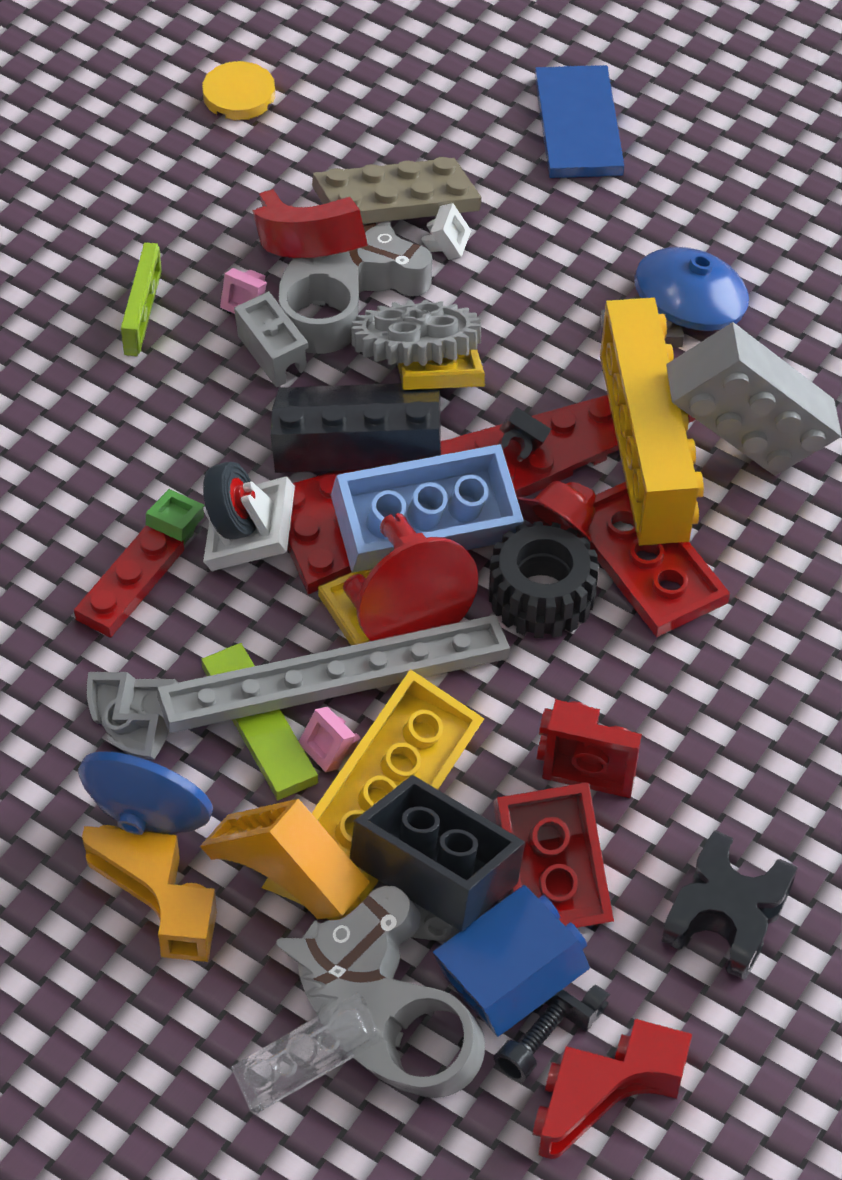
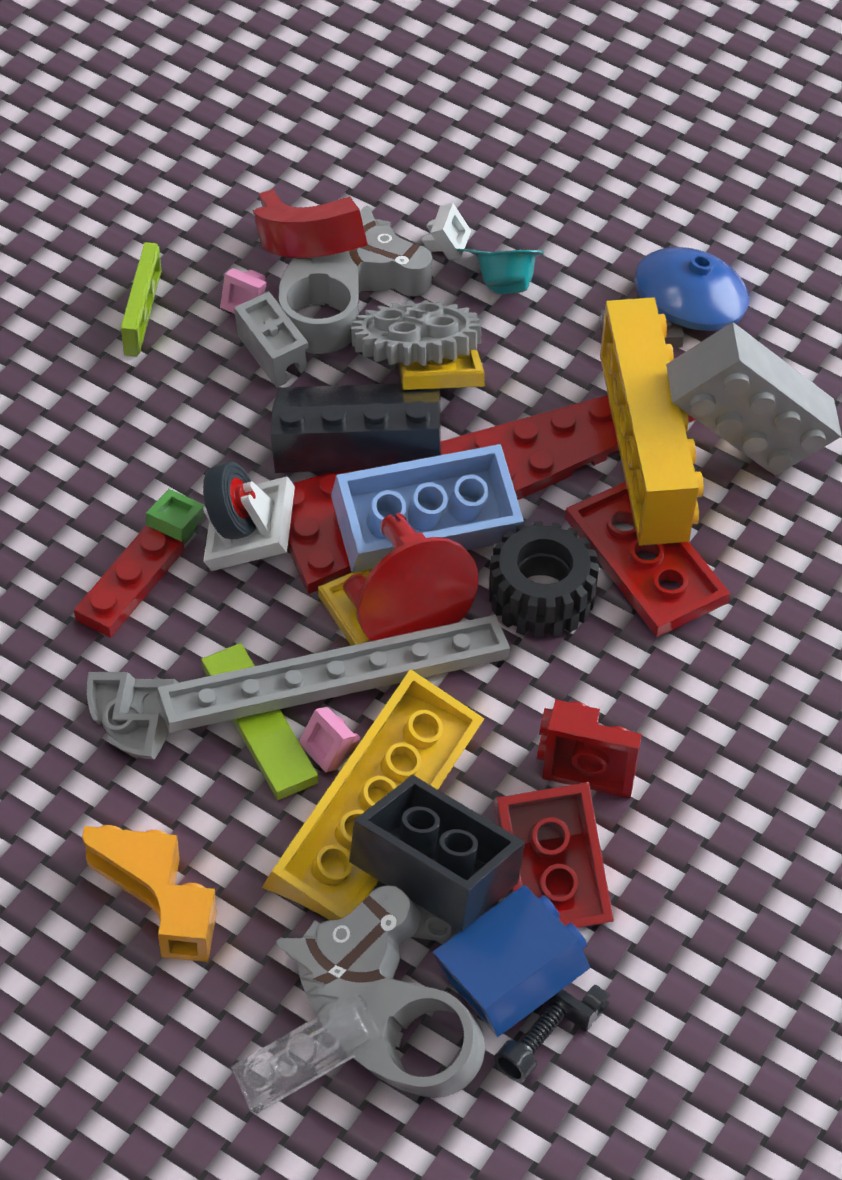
(143, 794): blue dish -> none
(238, 90): yellow tile -> none
(293, 852): light orange arch -> none
(400, 189): dark tan plate -> none
(506, 270): none -> teal piece
(525, 430): black tile -> none
(563, 504): red piece -> none
(579, 121): blue tile -> none
(591, 1083): red arch -> none
(729, 904): black piece -> none

